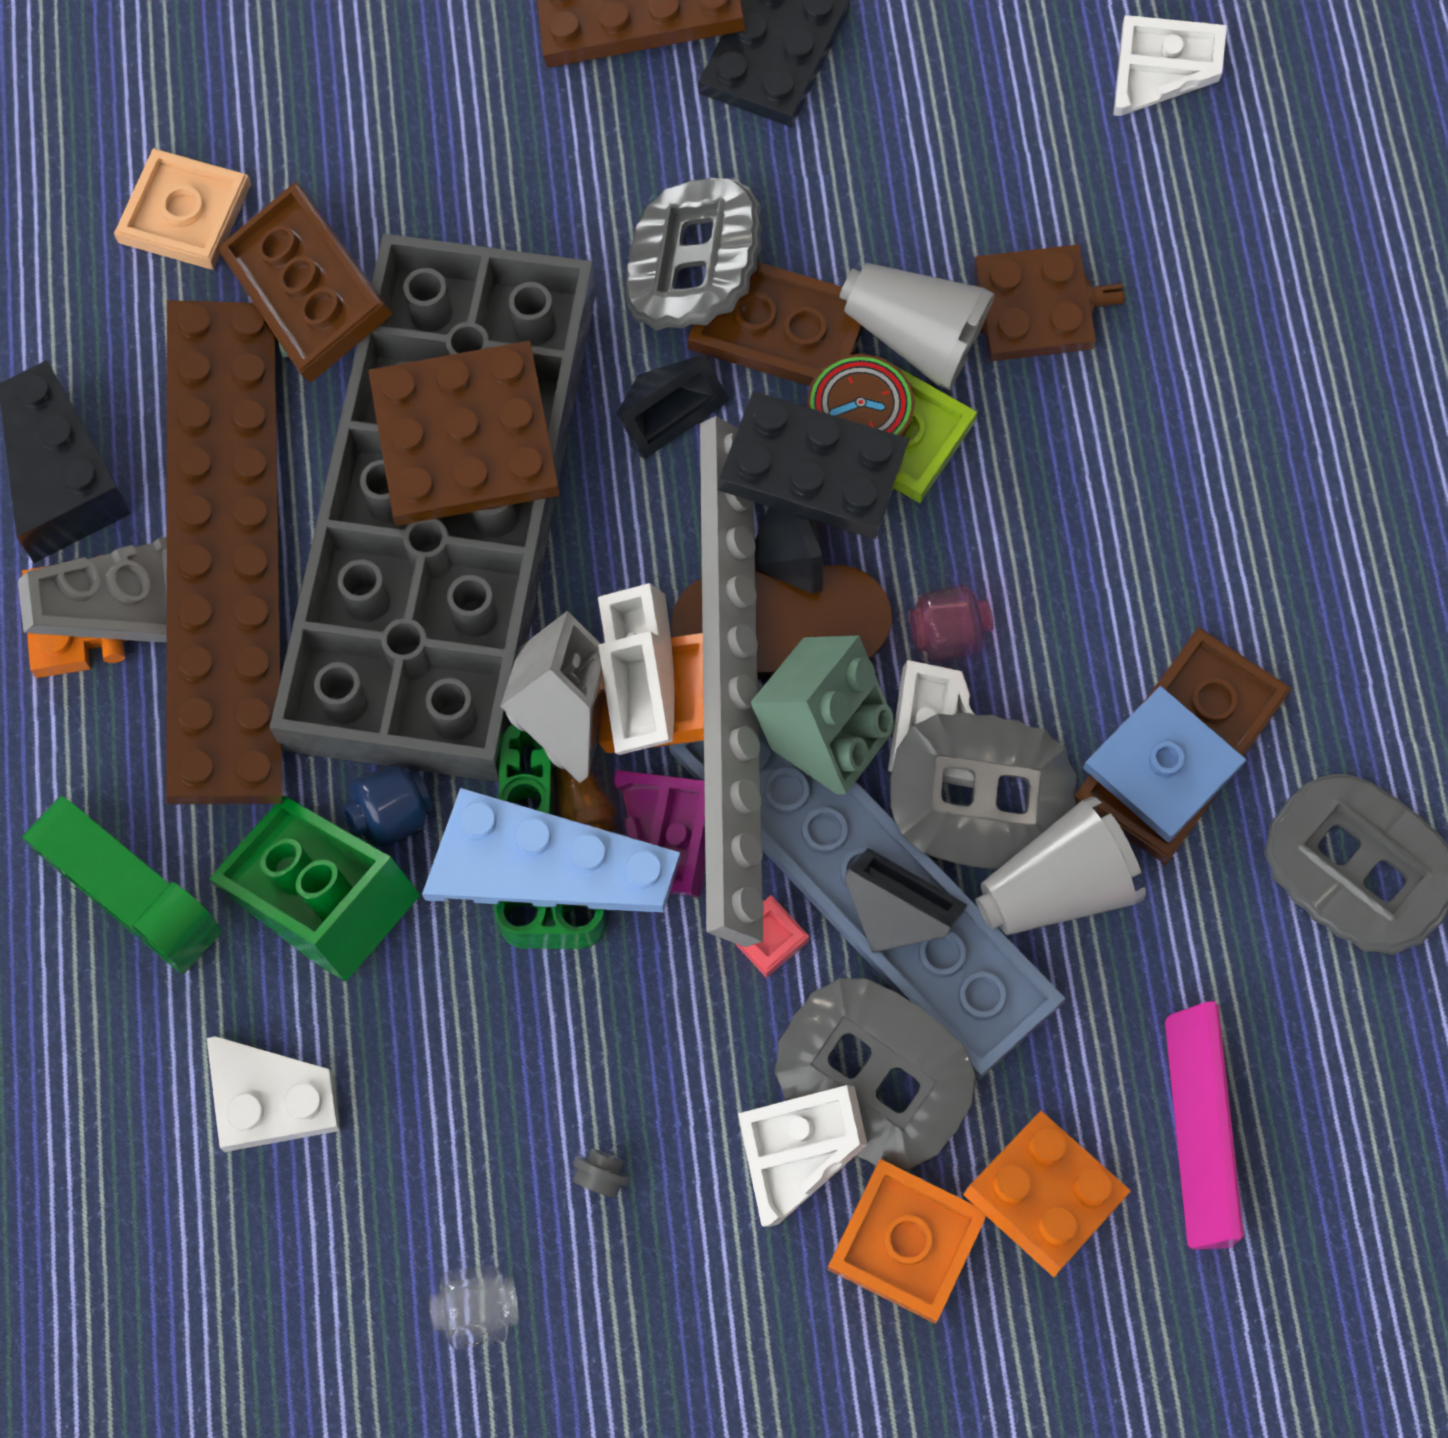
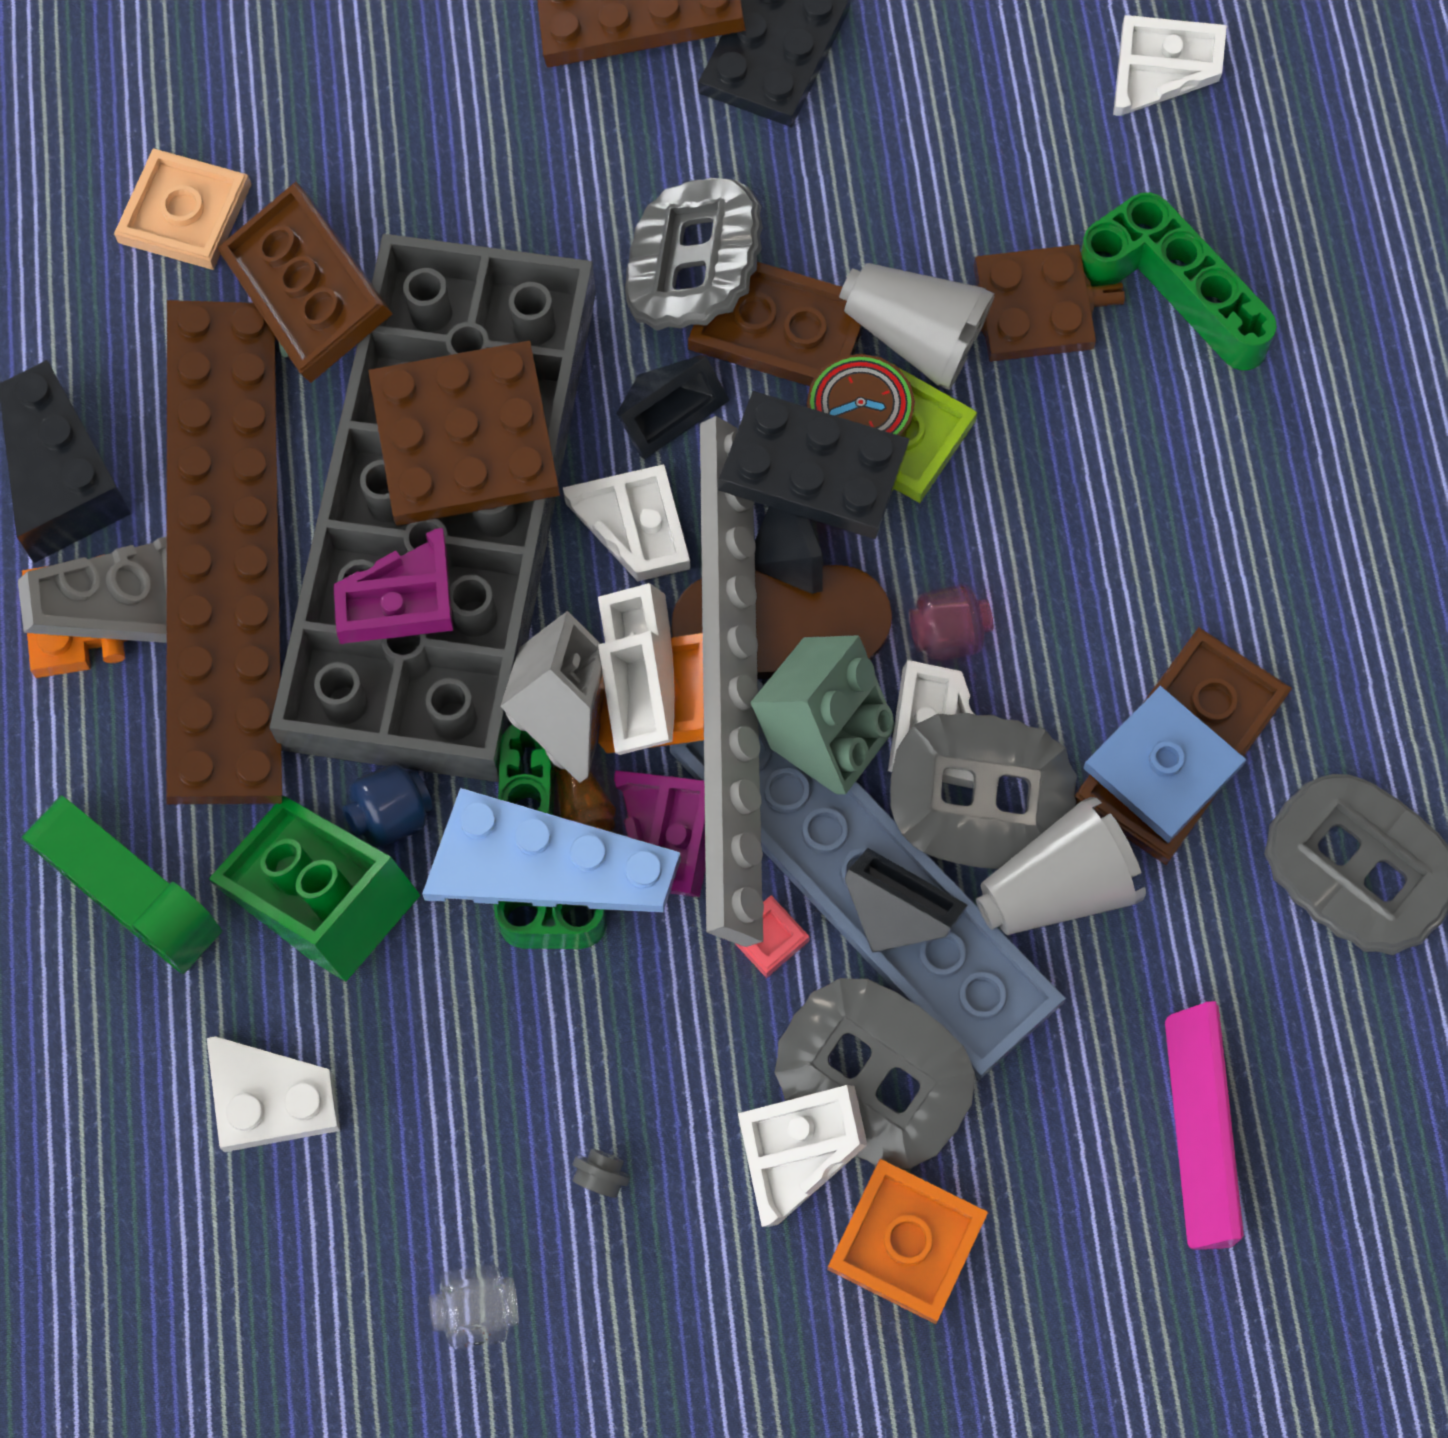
(397, 595): none -> magenta wing
(634, 520): none -> white wing
(1046, 1193): orange plate -> none
(1235, 329): none -> green beam

